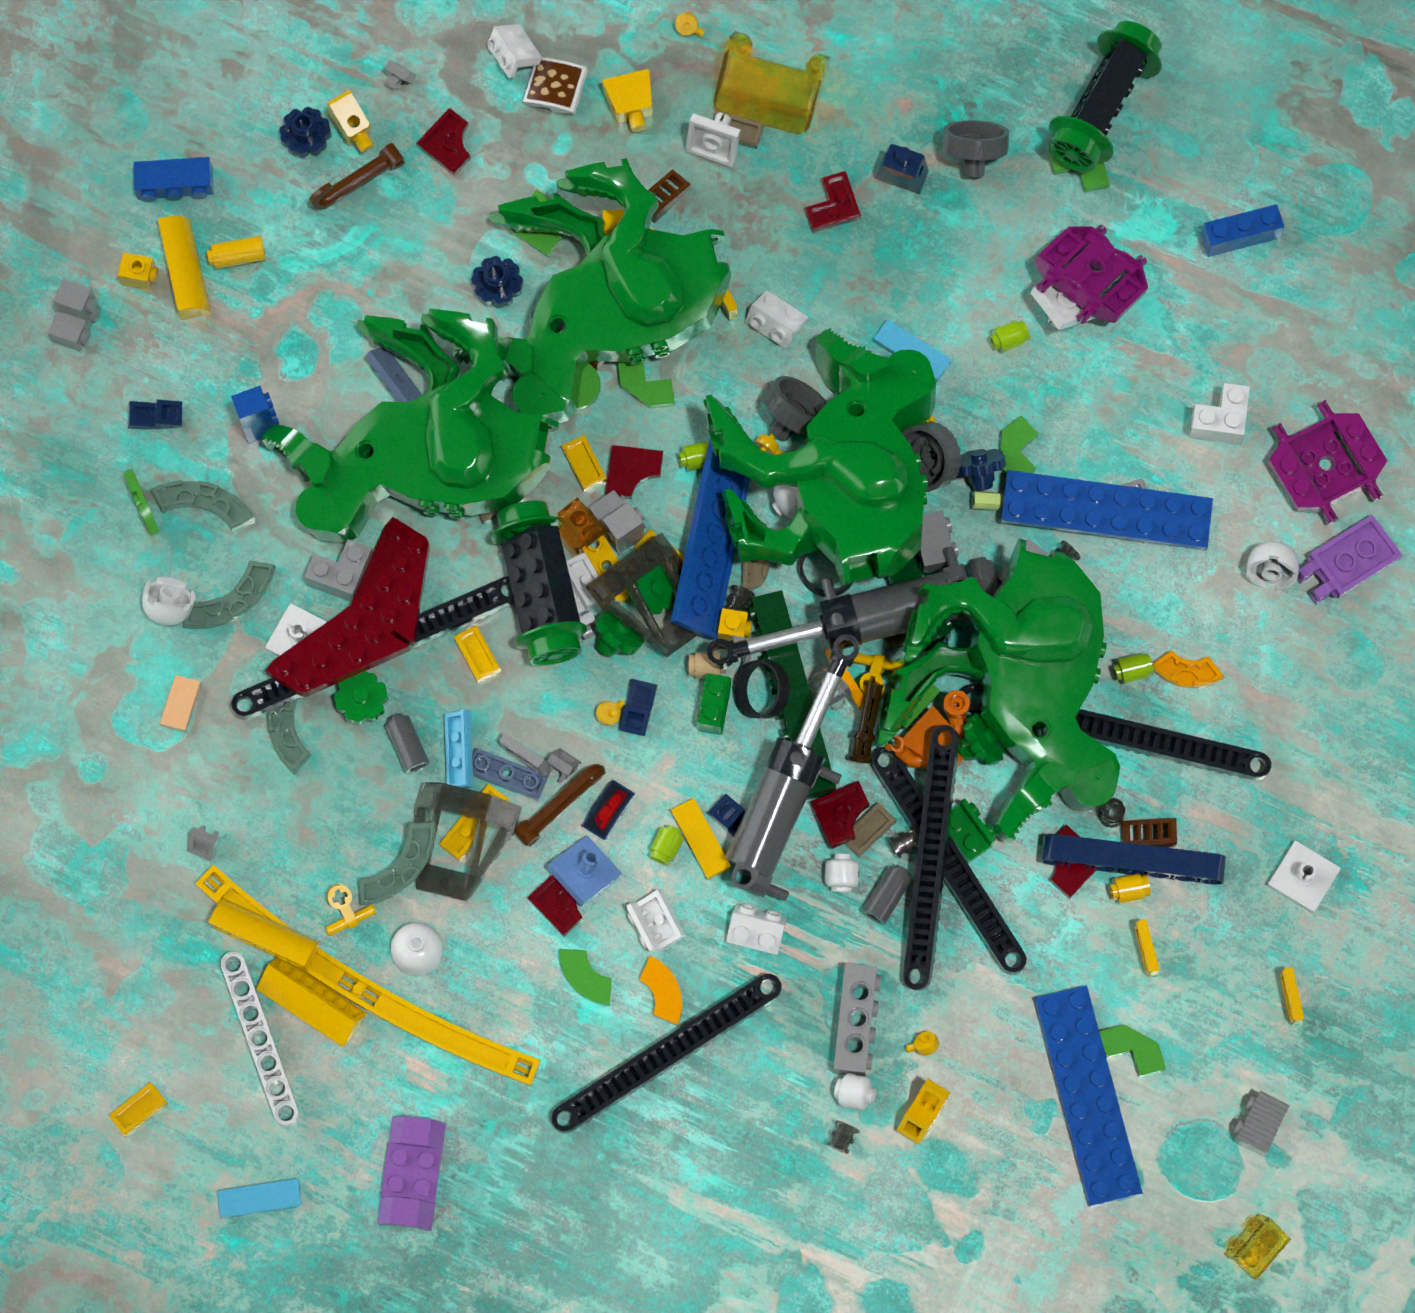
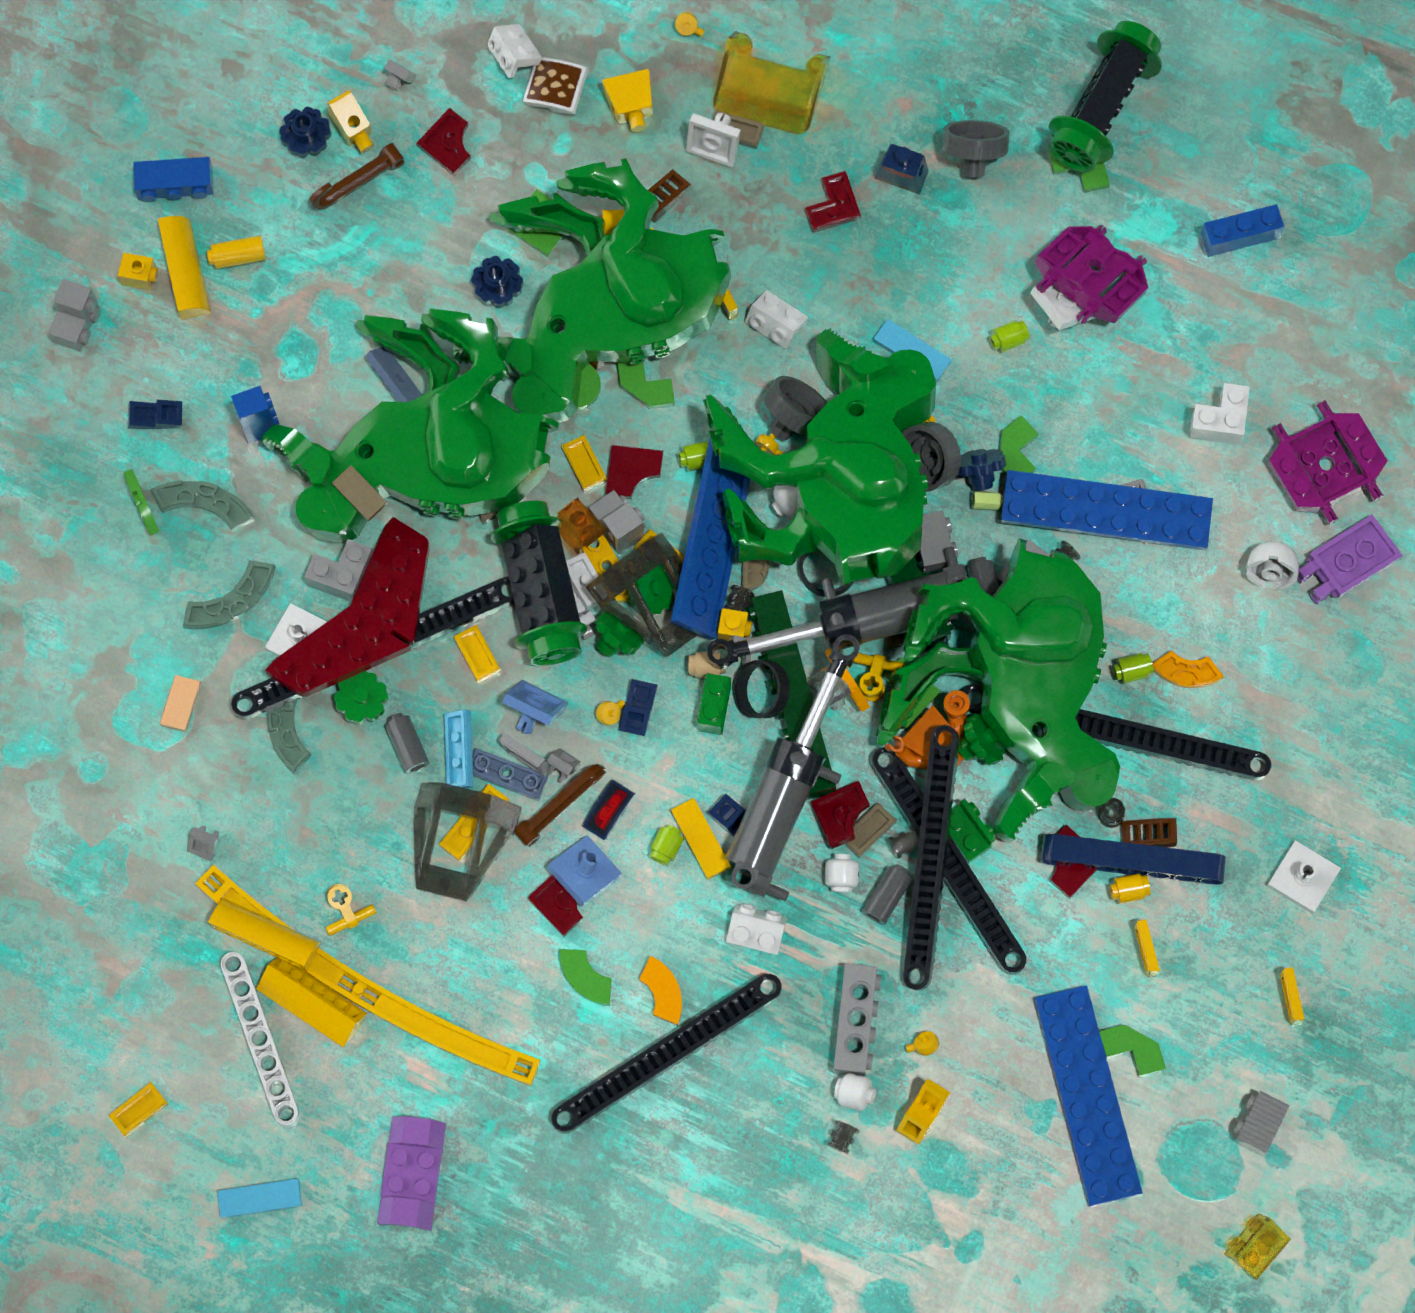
(167, 601): white cylinder -> none
(359, 493): none -> dark tan tile
(405, 869): sand green tile -> none
(416, 949): white cylinder -> none
(534, 704): none -> medium blue tile
(655, 922): white bracket -> none
(864, 735): dark brown pin -> none

